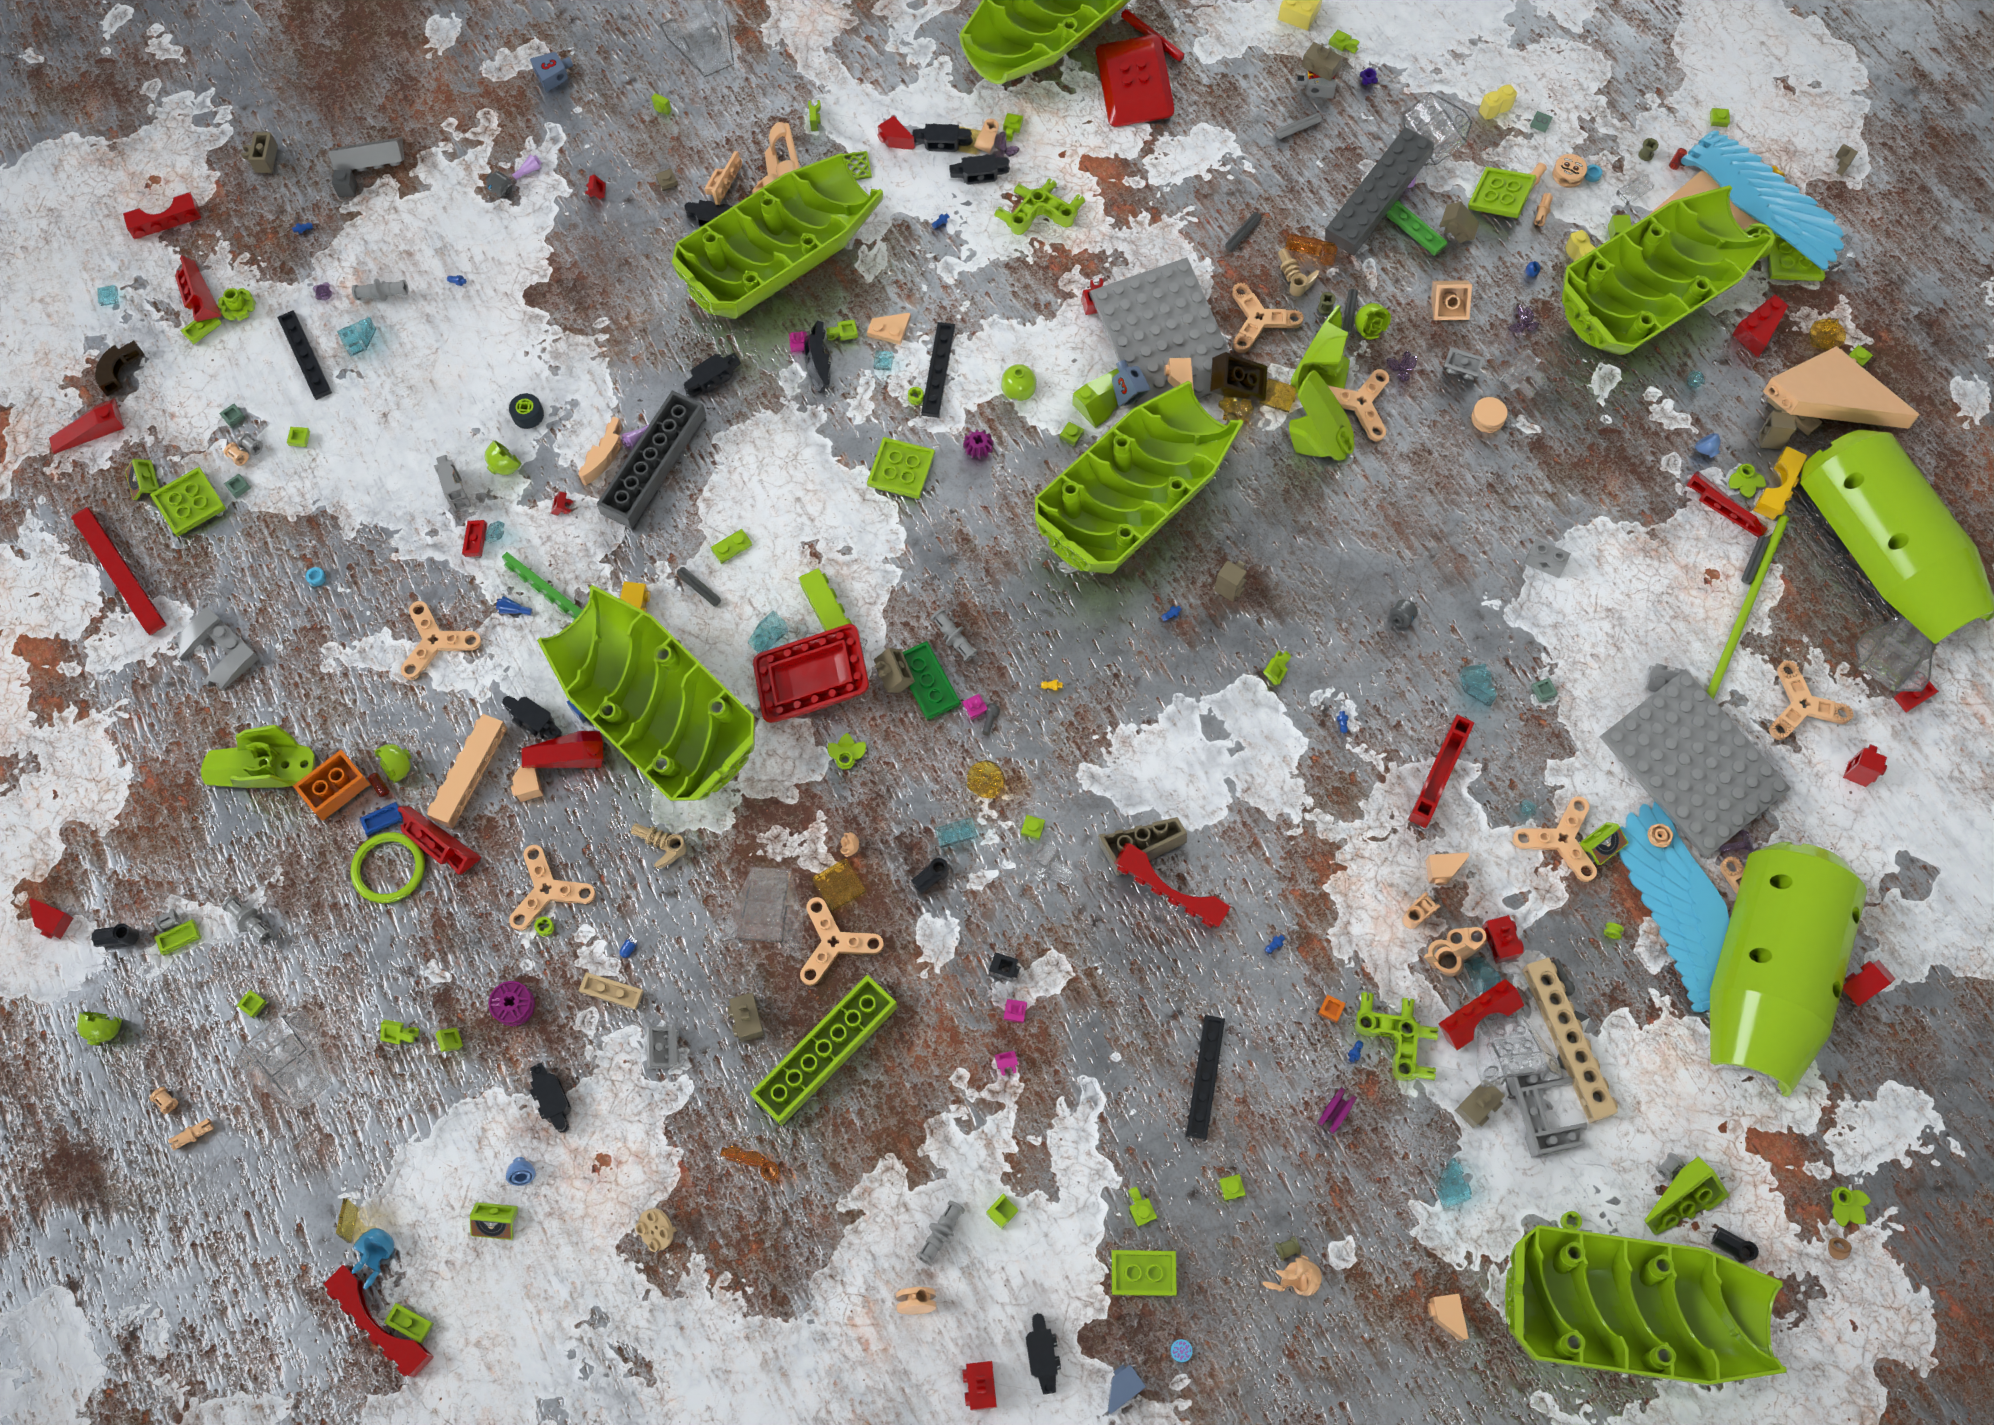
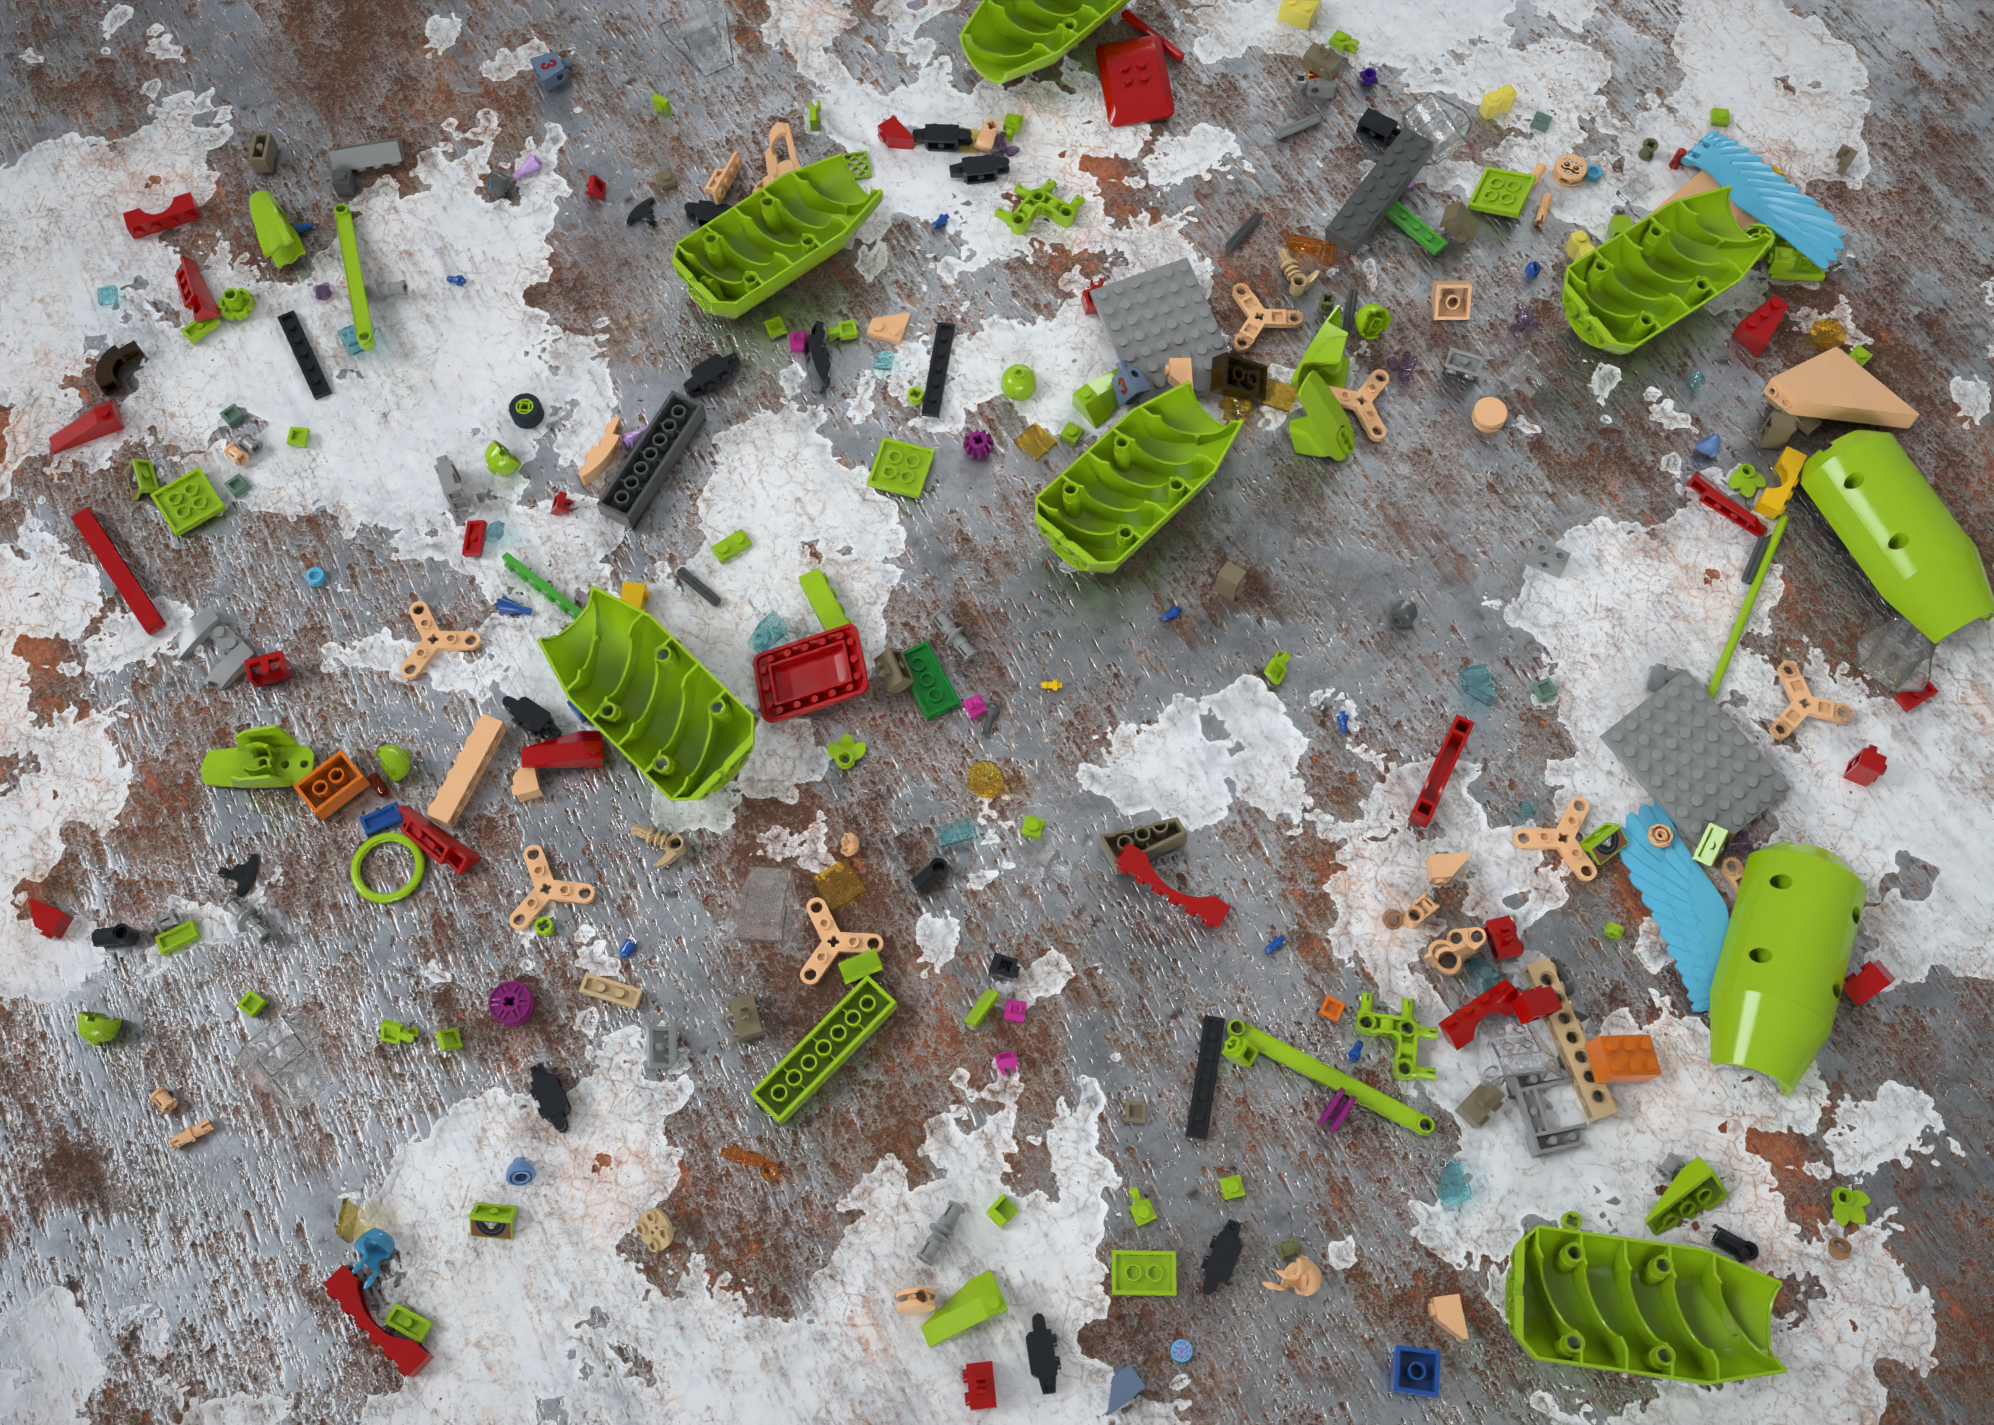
(242, 873): none -> black piece
(268, 669): none -> red window
(274, 230): none -> lime piece
(354, 277): none -> lime piece
(643, 212): none -> black piece
(713, 286): none -> lime plate
(775, 327): none -> lime plate
(860, 965): none -> lime panel
(969, 1307): none -> lime wedge
(982, 1008): none -> lime slope
(1035, 441): none -> clear yellow piece
(1135, 1112): none -> dark tan plate
(1223, 1257): none -> black hinge
(1240, 1051): none -> lime brick
(1332, 1078): none -> lime piece
(1378, 127): none -> black brick
(1390, 912): none -> medium nougat piece
(1414, 1371): none -> blue brick
(1536, 1004): none -> red brick
(1622, 1059): none -> orange brick
(1713, 846): none -> panel
(1780, 261): none -> lime brick

